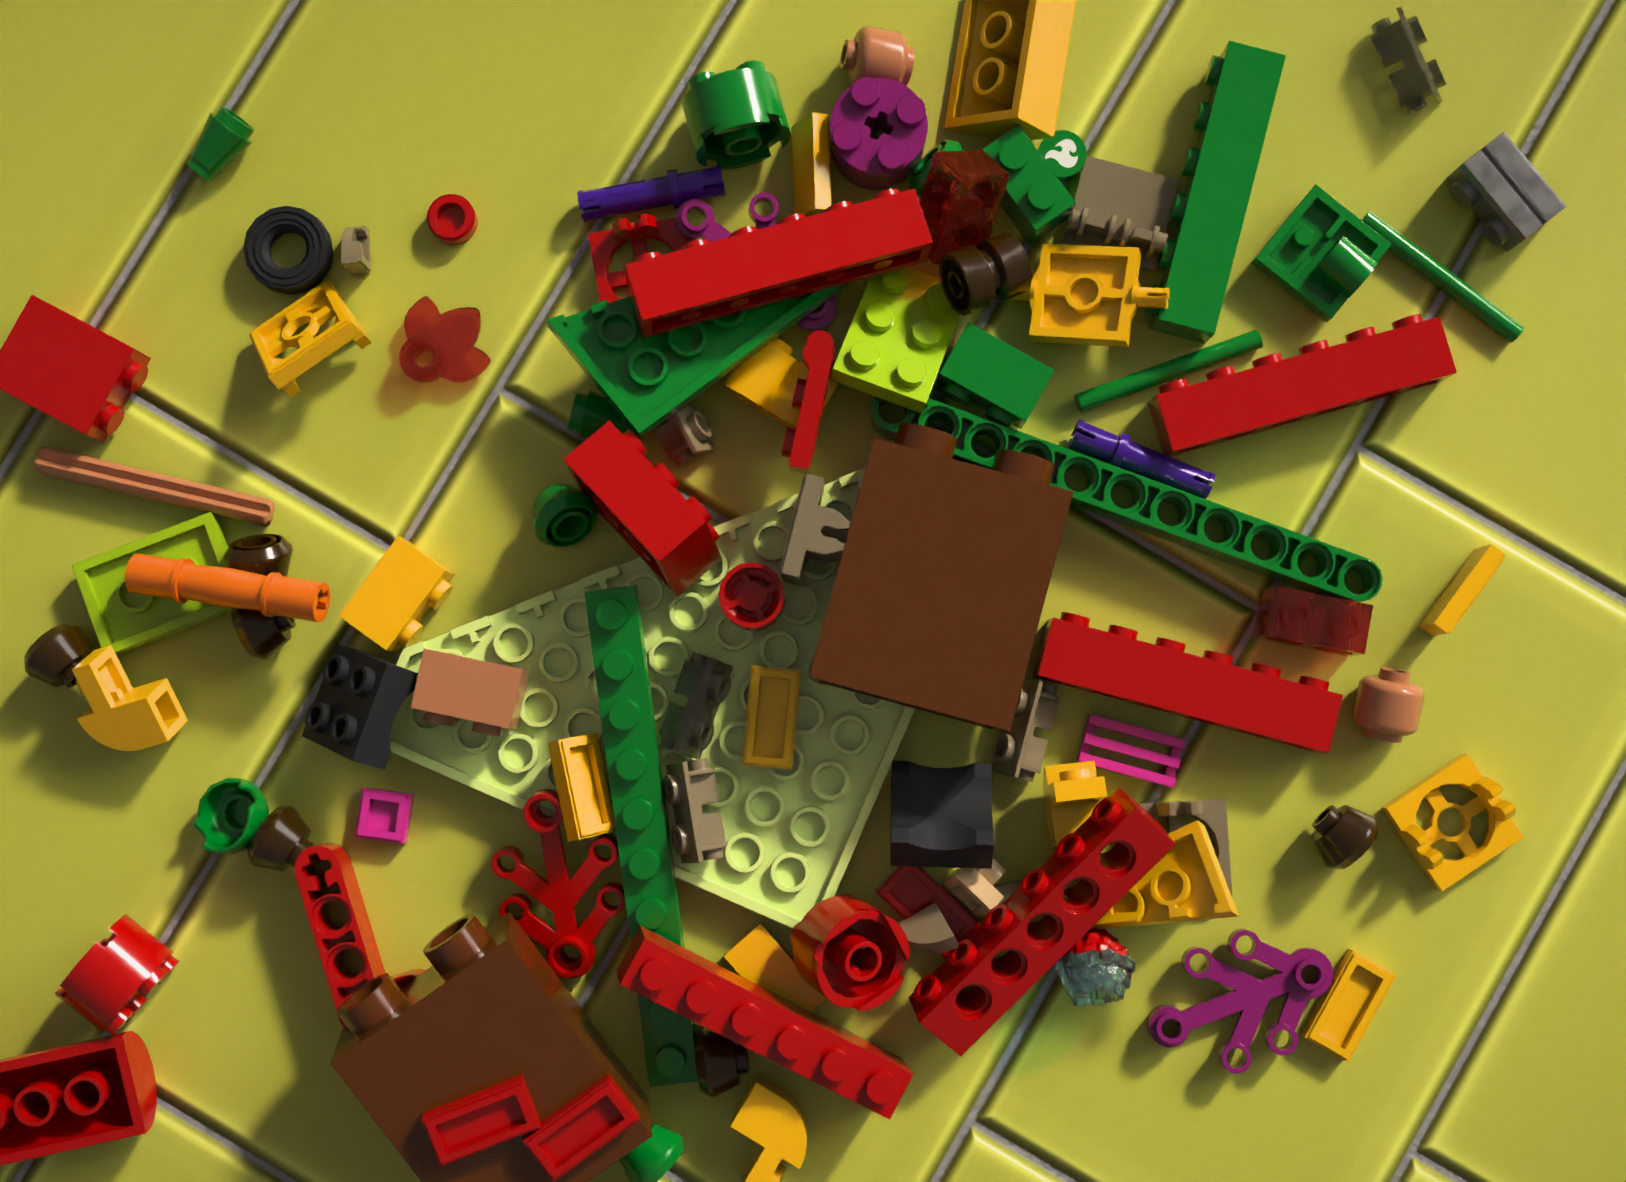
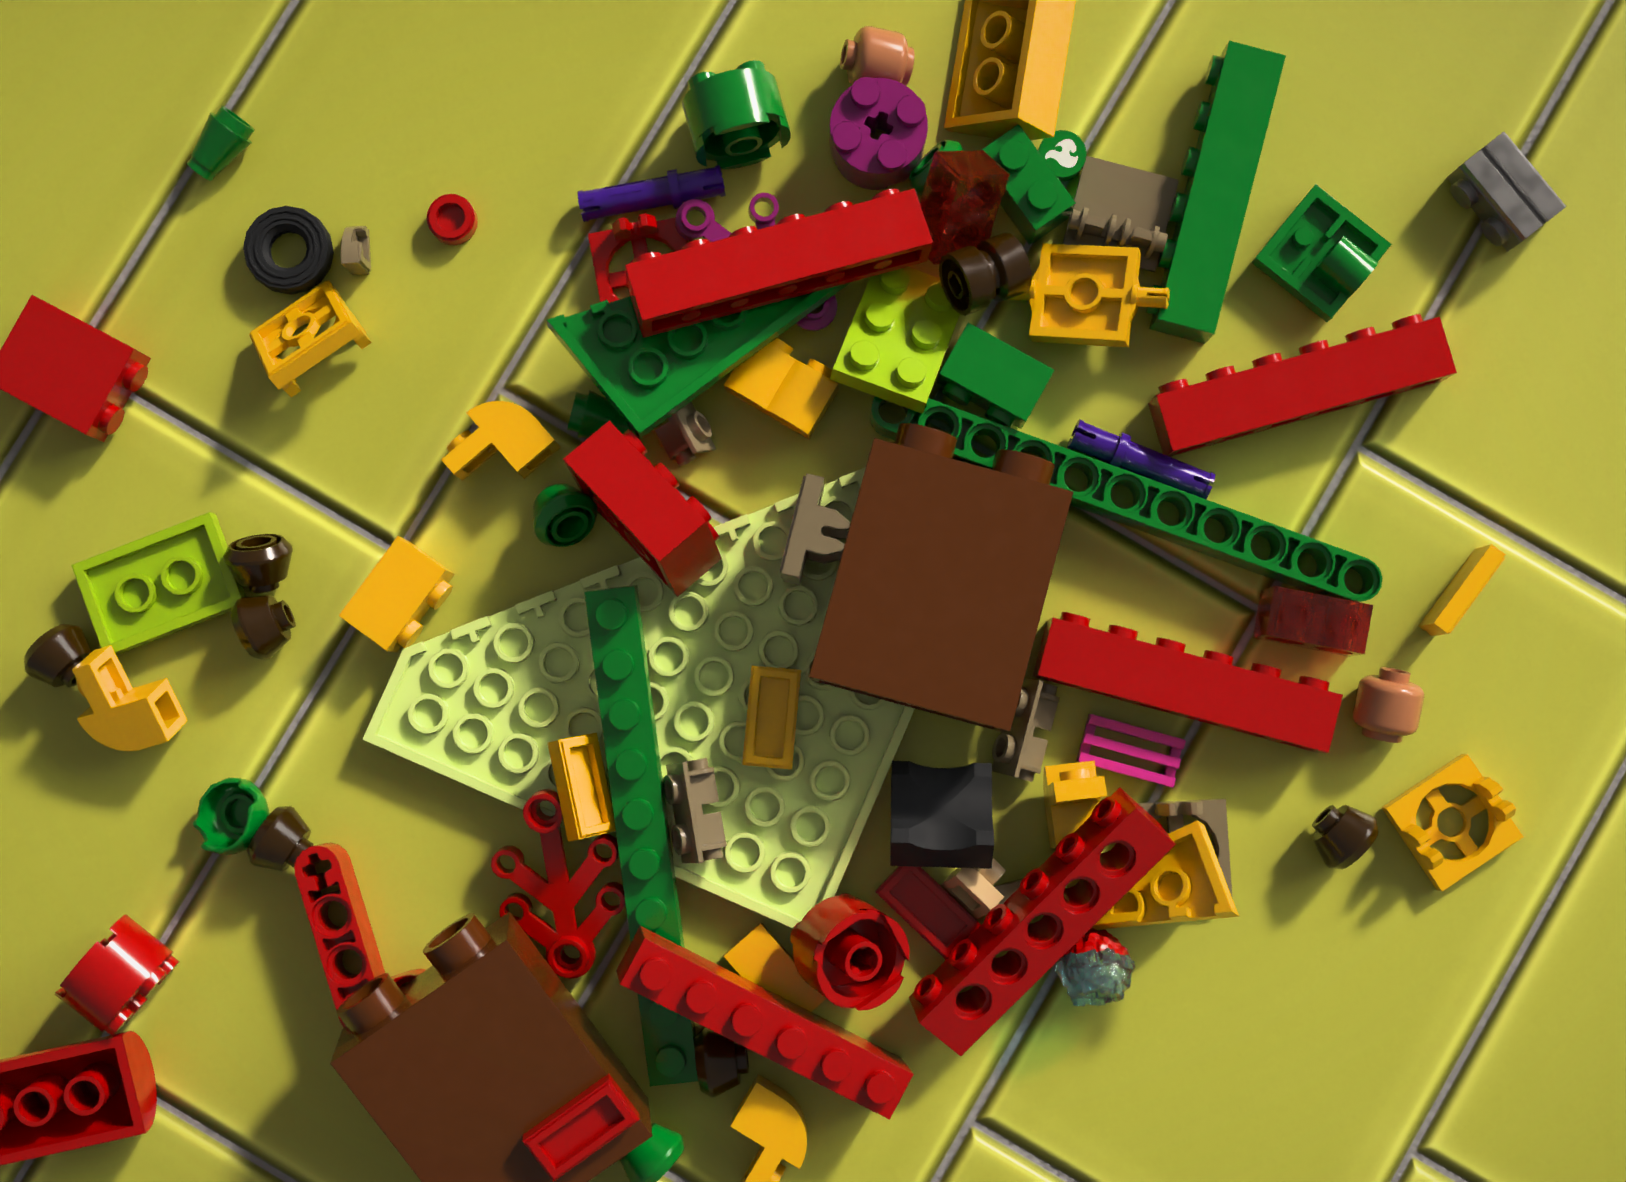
(154, 486): nougat axle -> none
(227, 587): orange piece -> none
(358, 705): black brick -> none
(384, 815): dark pink tile -> none
(448, 338): clear red plate -> none
(470, 691): nougat brick -> none
(481, 1120): red tile -> none
(503, 429): none -> yellow brick
(691, 727): clear smoke hinge -> none
(752, 596): red wheel -> none
(810, 399): red hinge -> none
(811, 165): yellow tile -> none
(929, 931): dark tan tile -> none
(1168, 370): green bar -> none
(1248, 996): magenta plant -> none
(1348, 1005): yellow tile -> none
(1401, 42): clear smoke hinge -> none
(1445, 280): green bar -> none

